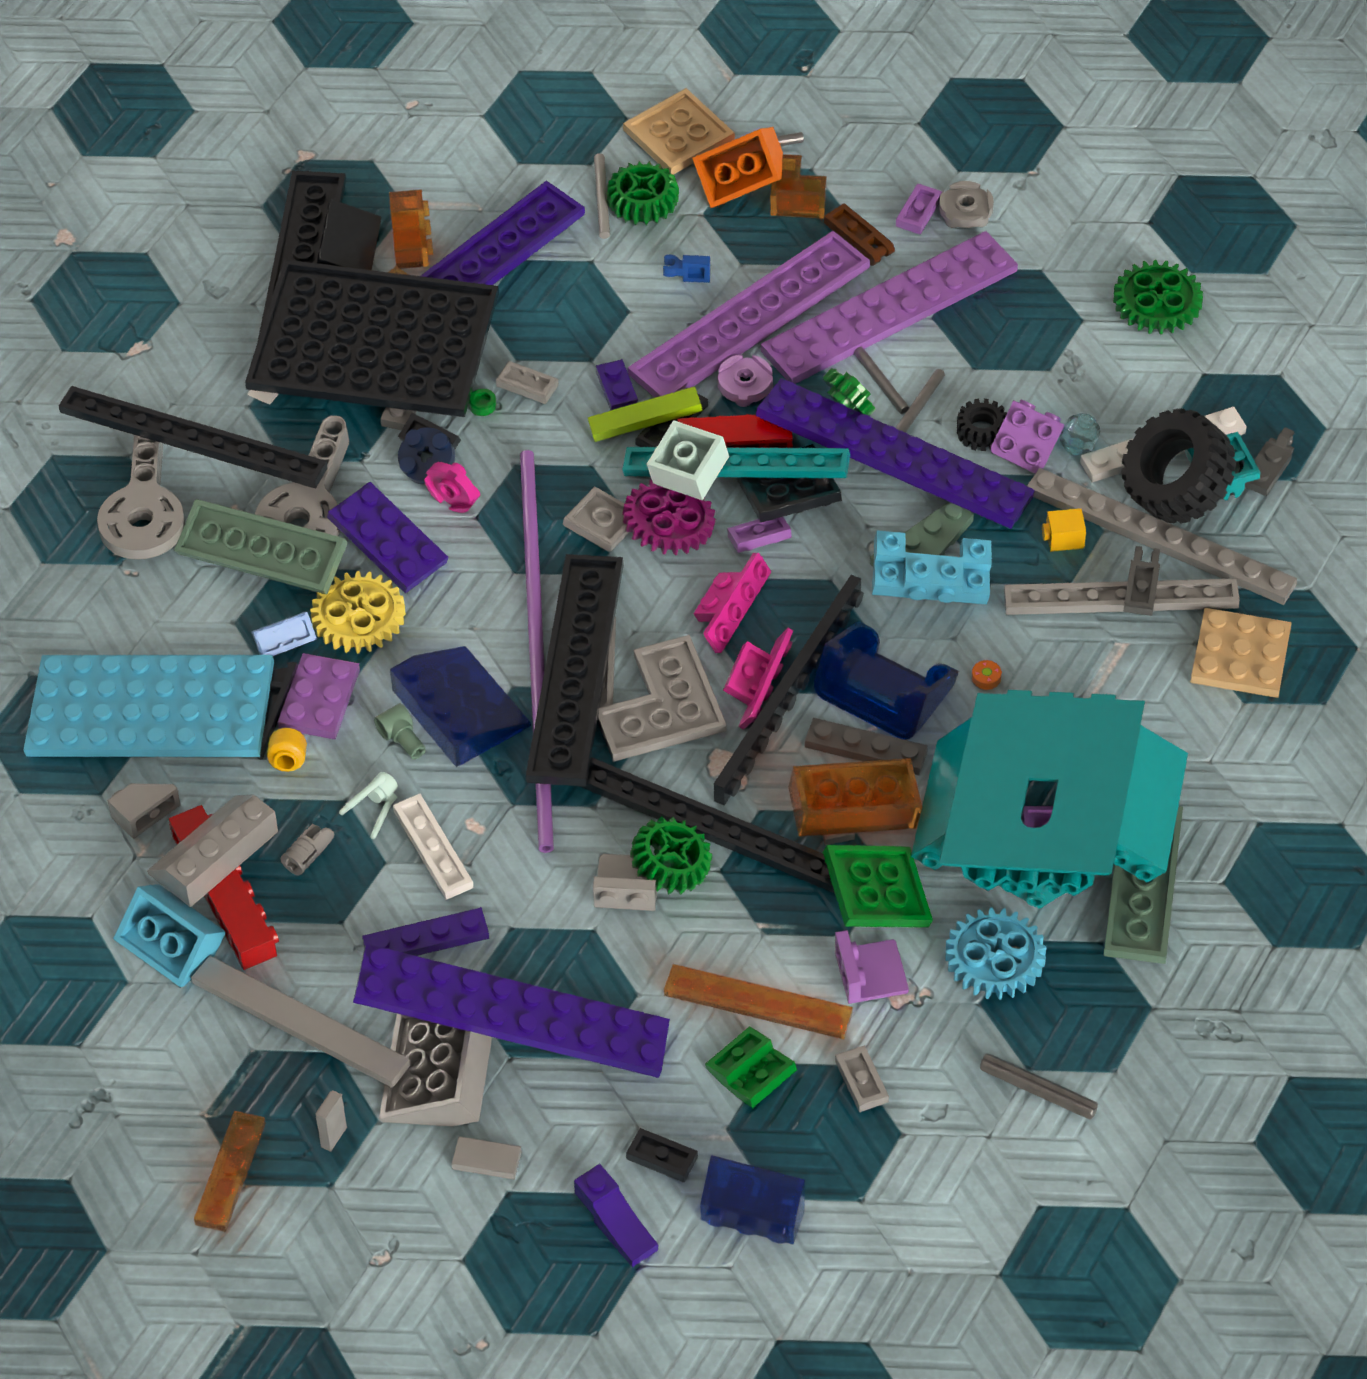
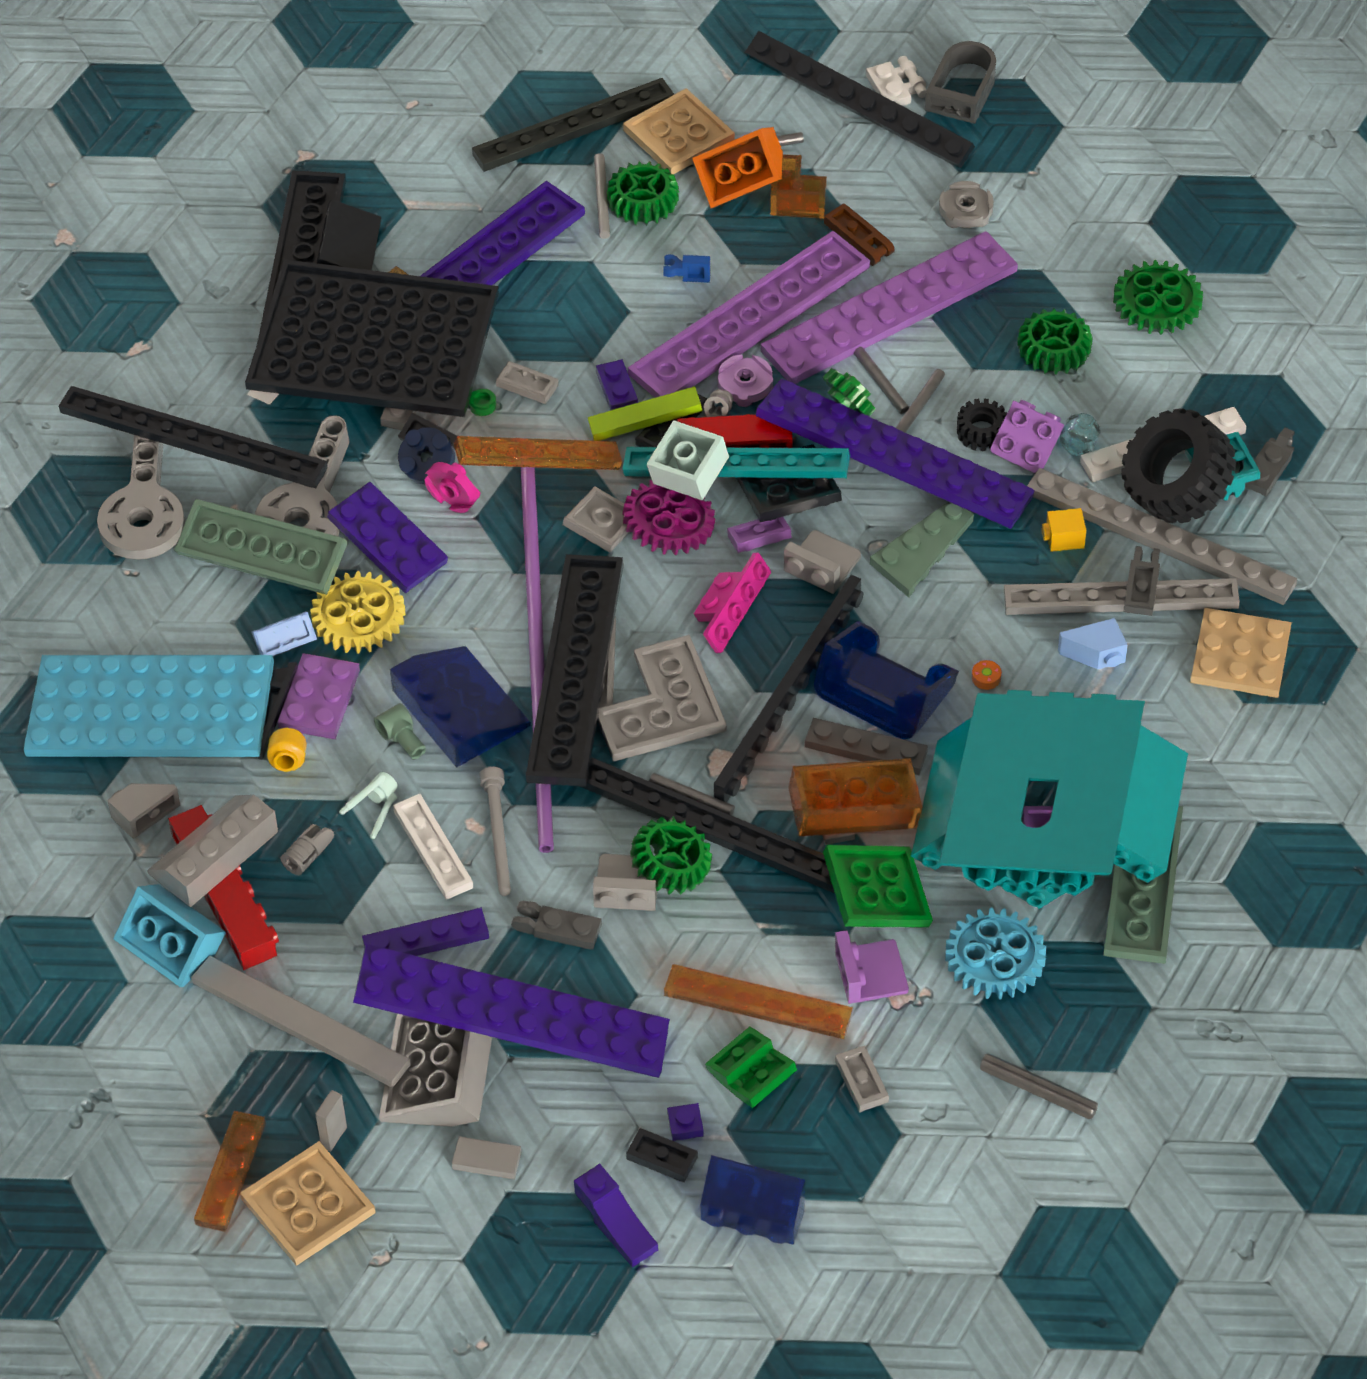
(307, 1203): none -> tan plate
(410, 229): clear orange brick -> none
(492, 781): none -> light grey piece
(537, 453): none -> clear orange plate
(557, 925): none -> dark grey hinge
(570, 125): none -> pearl dark grey plate
(685, 1122): none -> dark purple plate
(692, 793): none -> flat silver bar
(718, 396): none -> light grey bush
(754, 673): dark pink bracket -> none
(821, 560): none -> light grey bracket
(860, 99): none -> black plate
(888, 81): none -> white plate
(918, 209): medium lavender plate -> none
(931, 576): medium azure bracket -> none
(954, 103): none -> dark grey window
(1055, 334): none -> green gear
(1095, 644): none -> light blue slope

